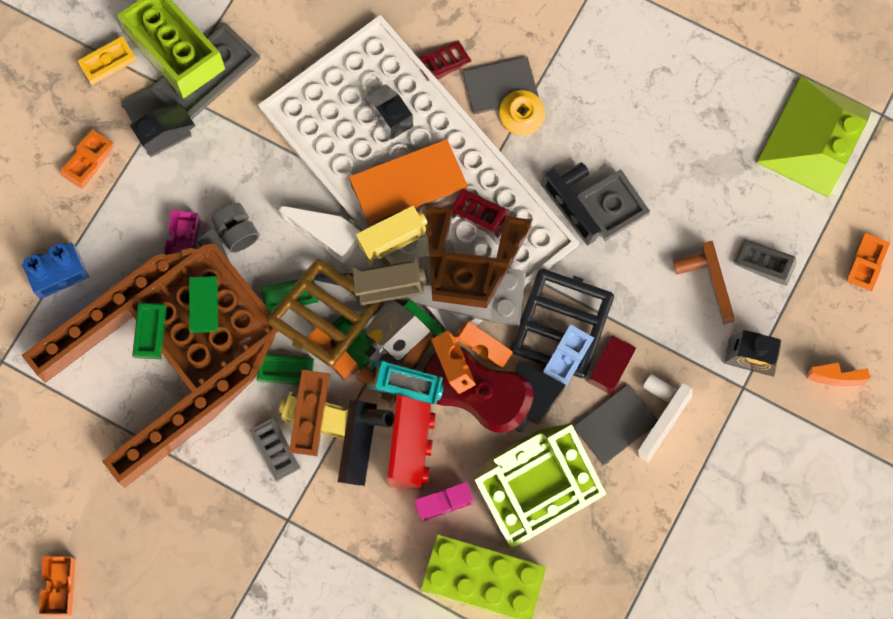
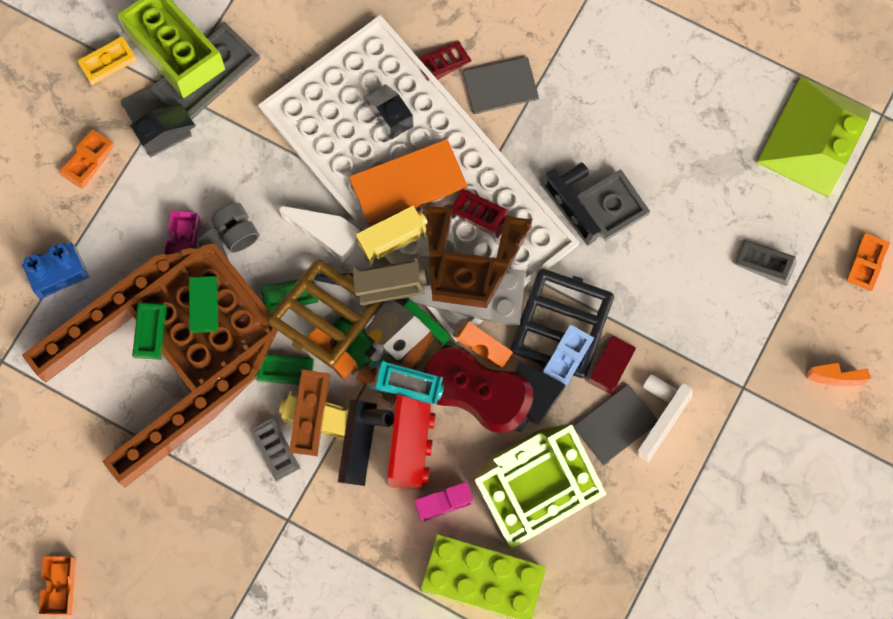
(453, 362): orange piece -> none
(513, 120): yellow piece -> none
(708, 259): dark orange piece -> none
(754, 352): black torso -> none

